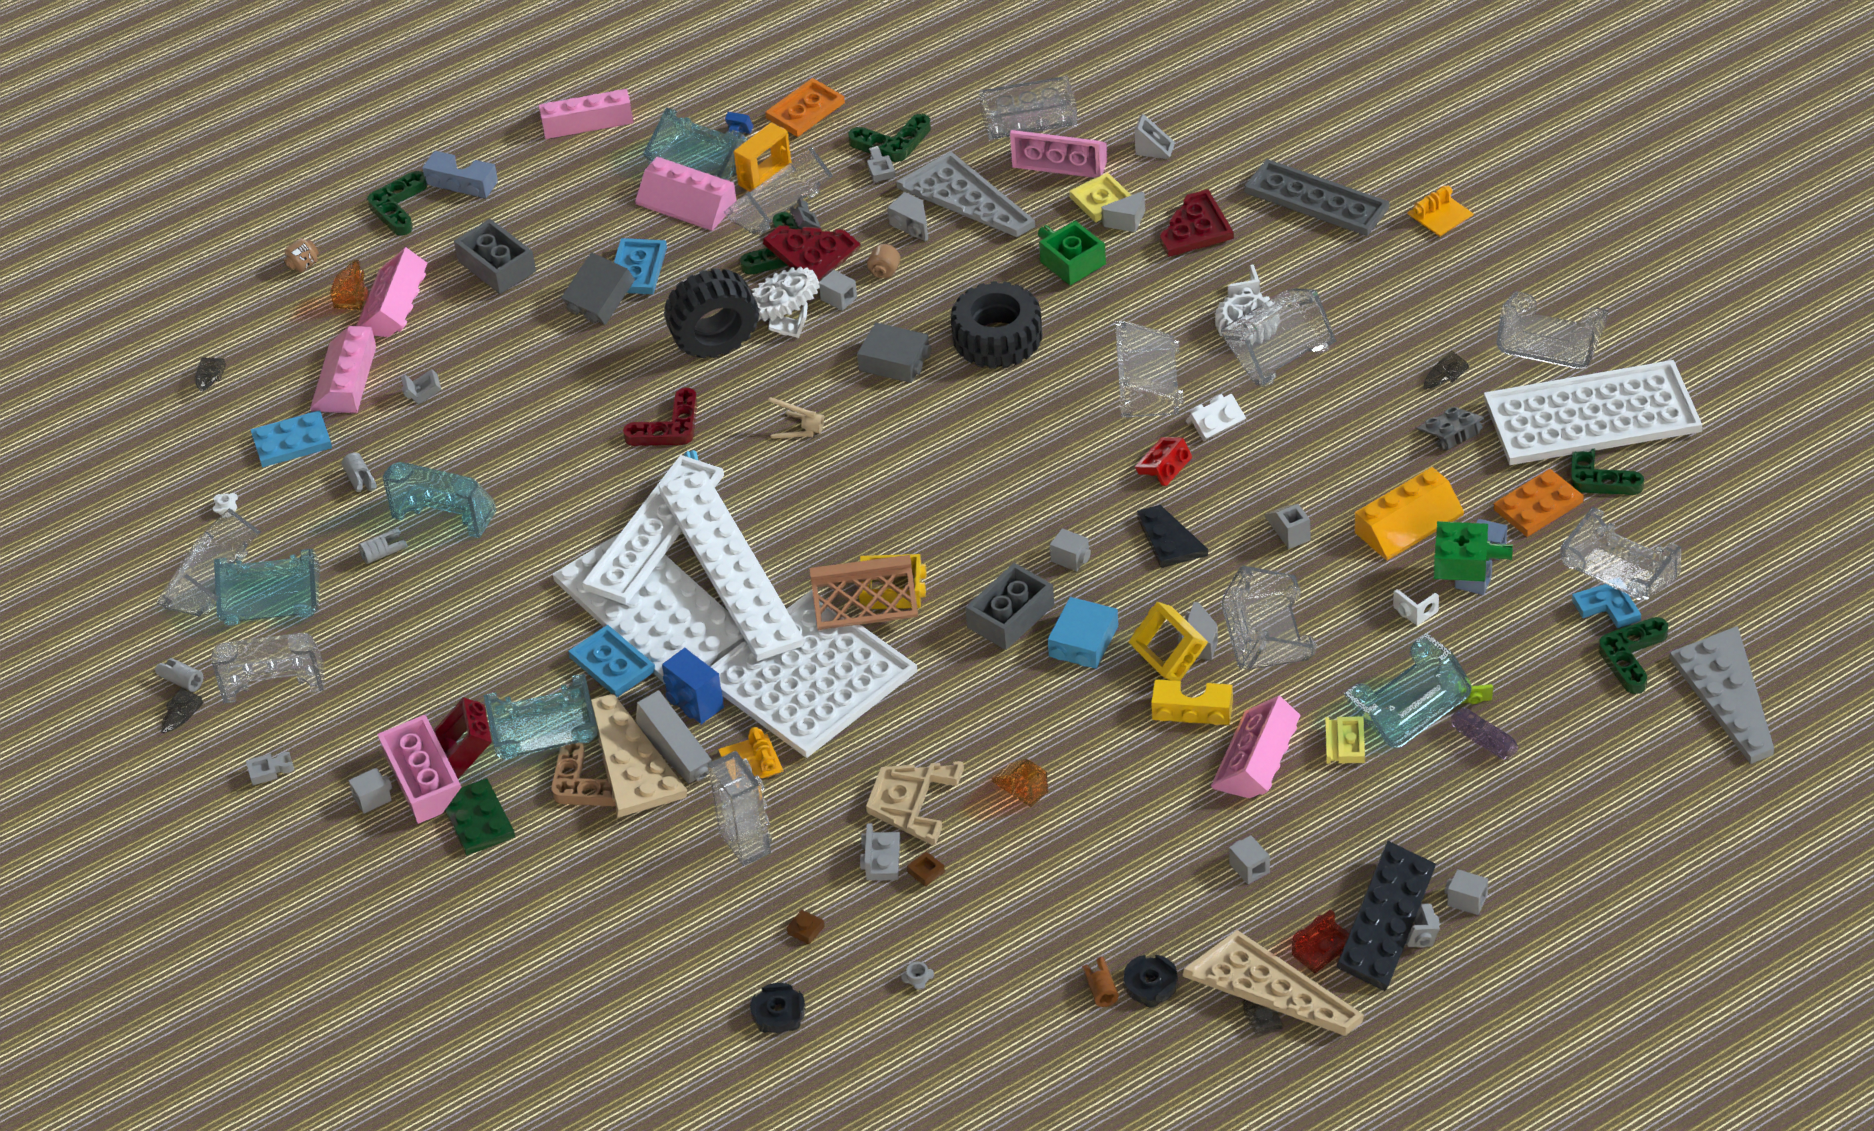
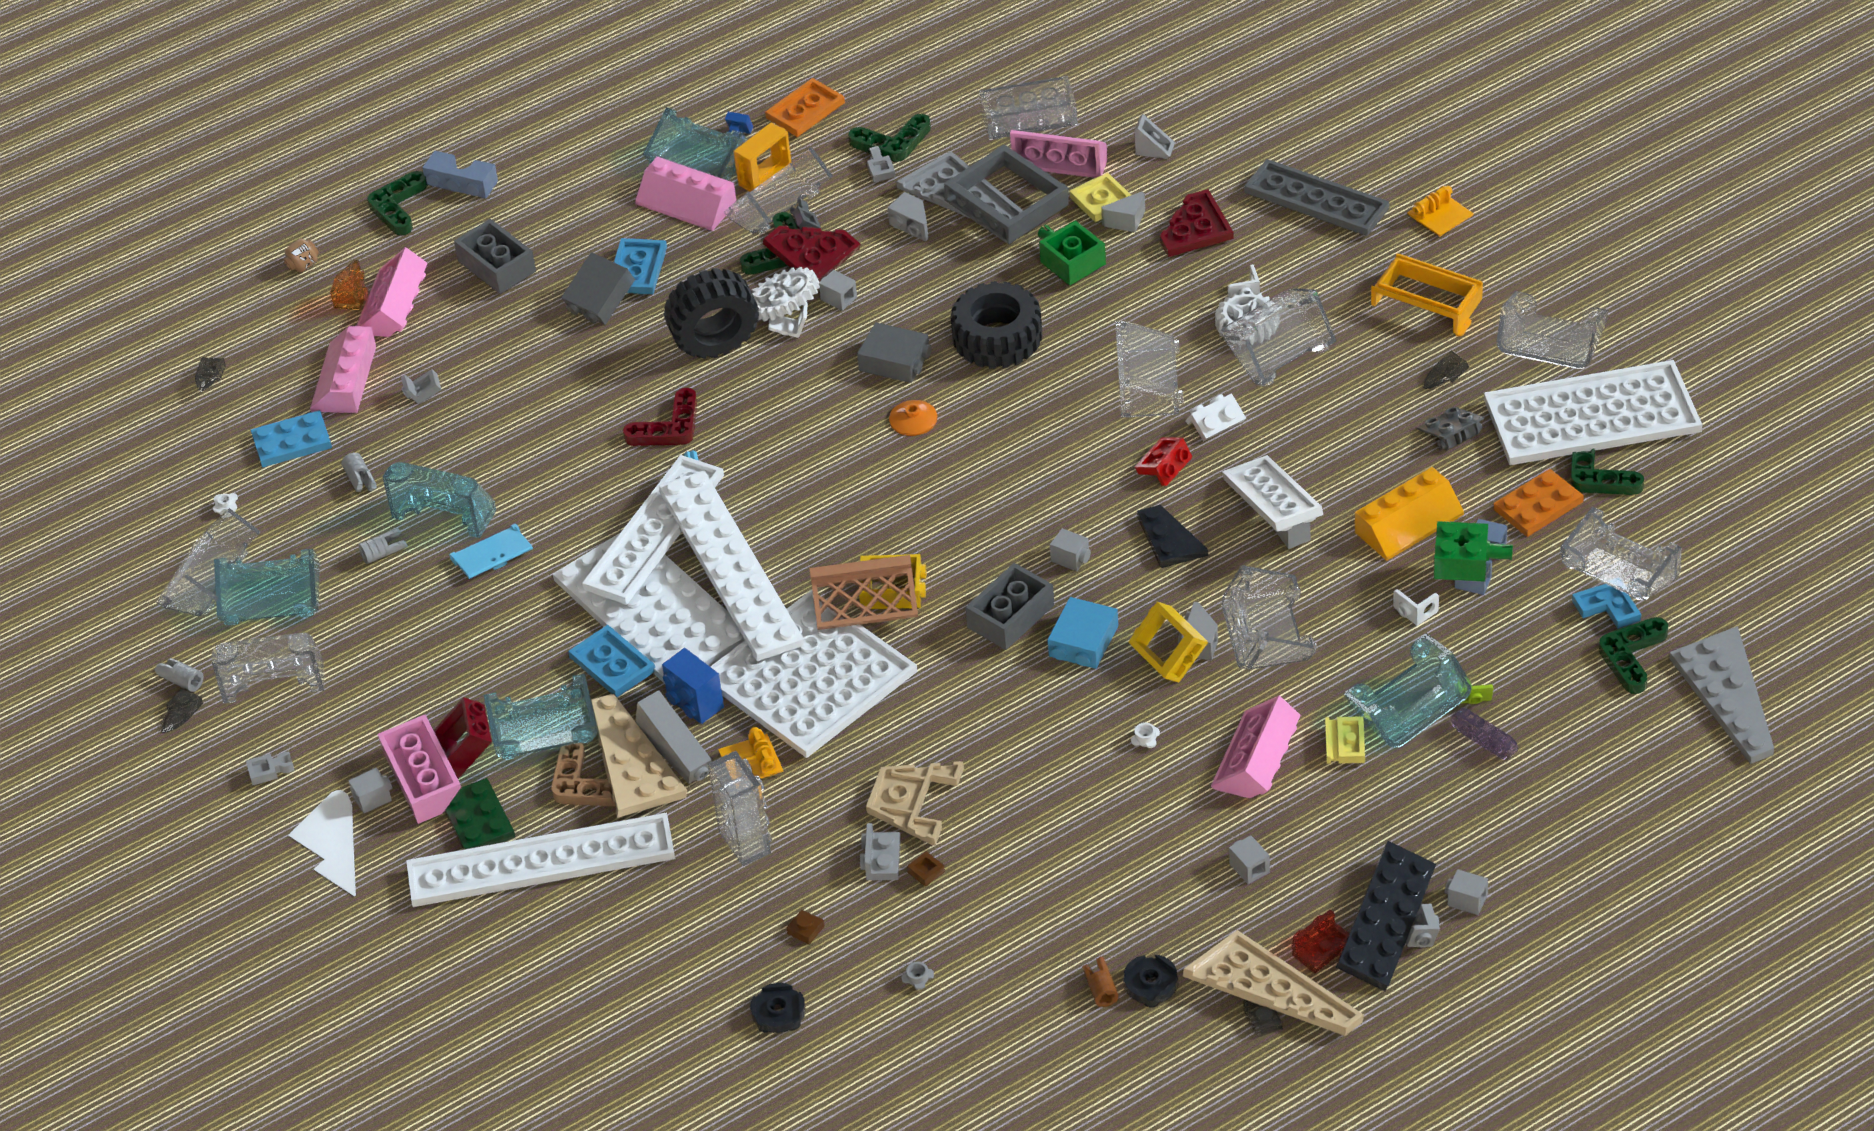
(330, 835): none -> white sticker
(491, 552): none -> medium azure door
(540, 859): none -> white plate
(586, 113): bright pink slope -> none
(810, 422): tan plant -> none
(883, 261): medium nougat head -> none
(913, 417): none -> orange dish
(1006, 229): none -> dark grey window
(1023, 781): clear orange slope -> none
(1145, 735): none -> white plate
(1210, 708): yellow arch -> none
(1273, 493): none -> white plate
(1435, 276): none -> light orange piece

